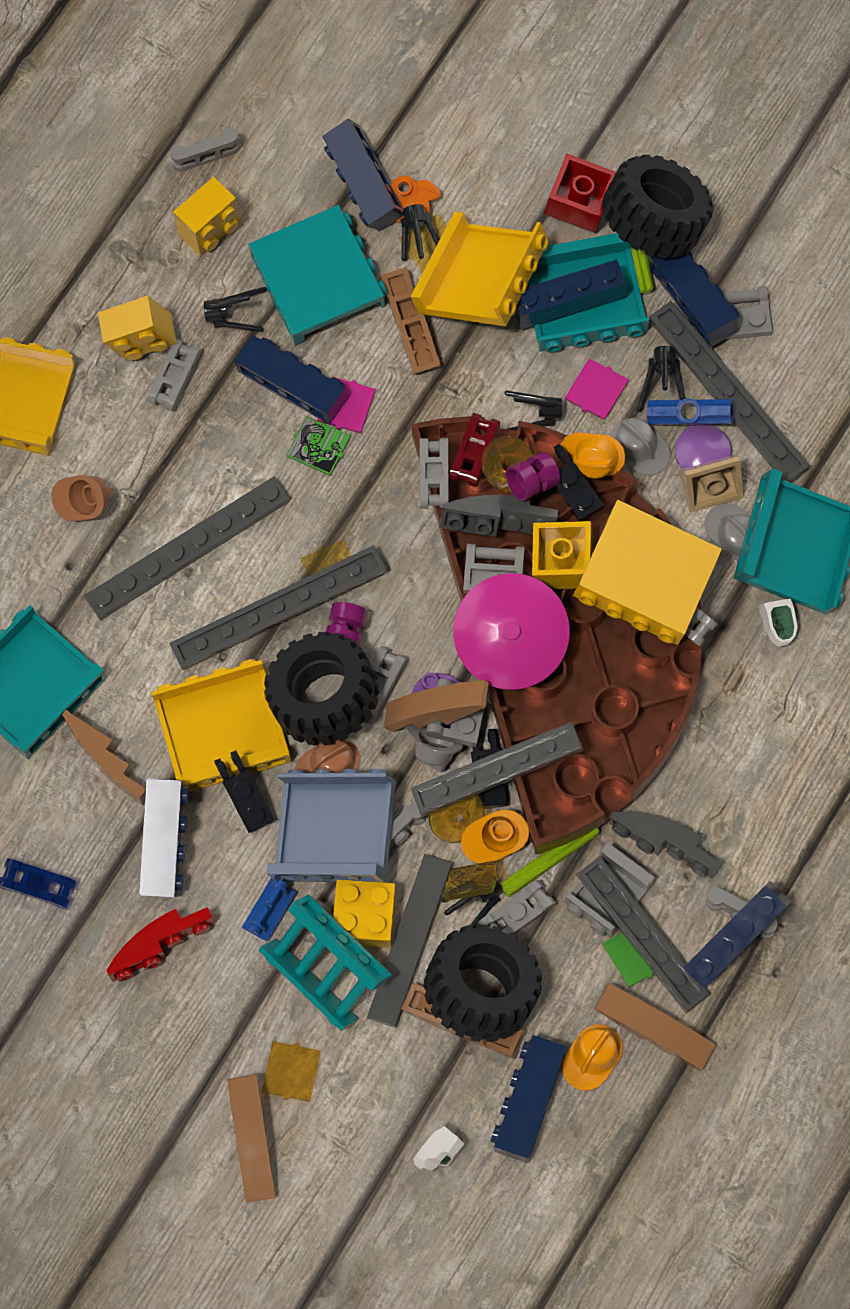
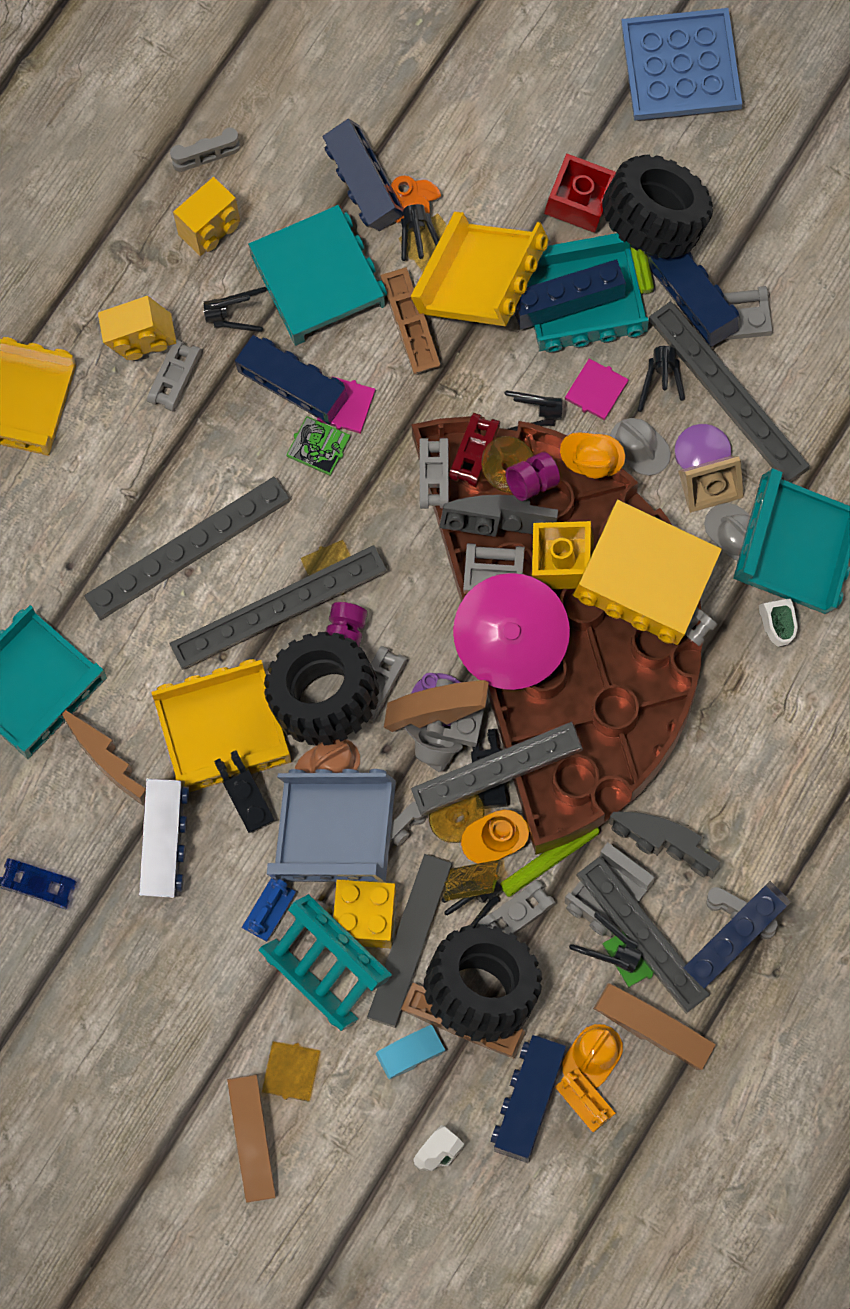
(80, 497): nougat piece -> none
(145, 946): red slope -> none
(410, 1051): none -> medium azure slope
(575, 488): black hinge -> none
(584, 1100): none -> light orange hinge
(624, 957): none -> black plant
(672, 412): blue piece -> none
(681, 64): none -> medium blue plate

